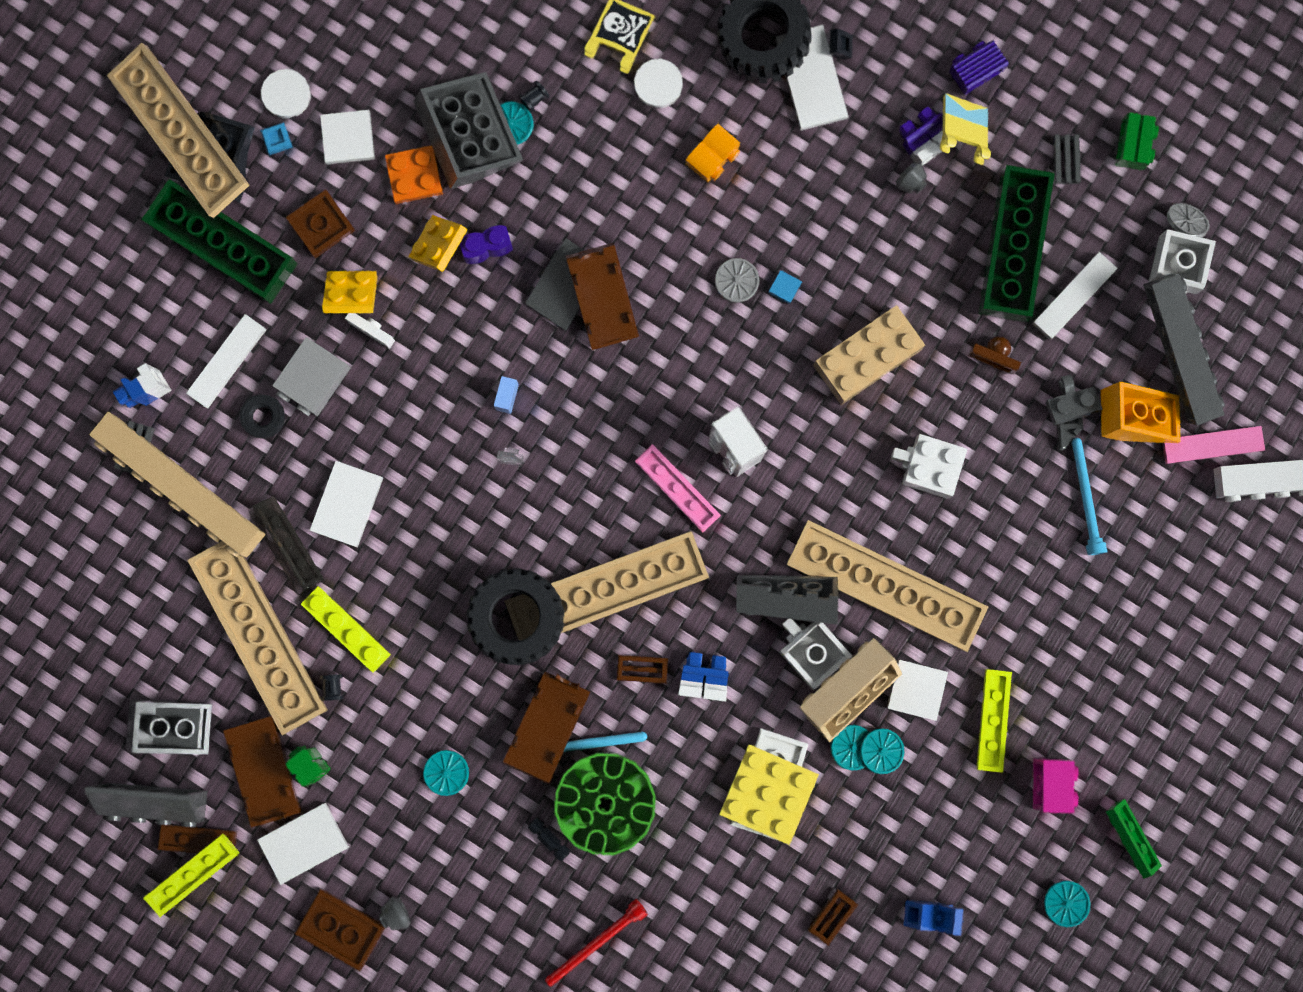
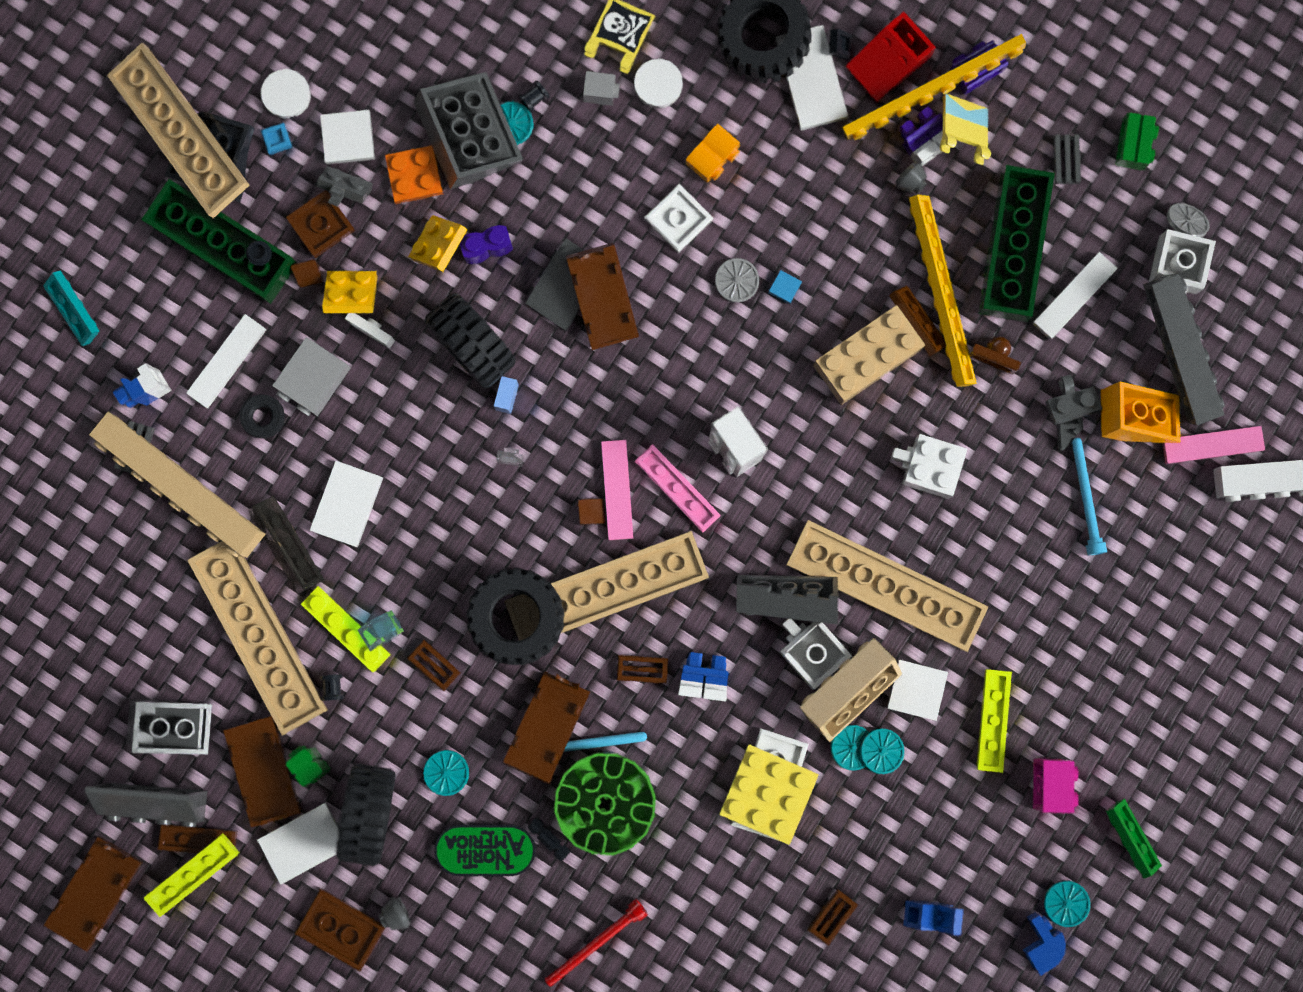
(71, 308): none -> teal plate
(93, 893): none -> reddish brown piece
(259, 253): none -> black plate
(307, 273): none -> reddish brown slope
(343, 185): none -> dark grey plate
(365, 814): none -> black tyre
(380, 630): none -> clear light blue brick
(450, 679): none -> reddish brown tile
(470, 340): none -> black tyre
(485, 850): none -> tile
(591, 511): none -> reddish brown slope
(600, 88): none -> light grey brick
(617, 490): none -> bright pink tile
(678, 218): none -> white tile
(891, 57): none -> red slope
(918, 319): none -> reddish brown tile
(942, 289): none -> yellow plate
(943, 83): none -> yellow plate
(1050, 947): none -> blue brick

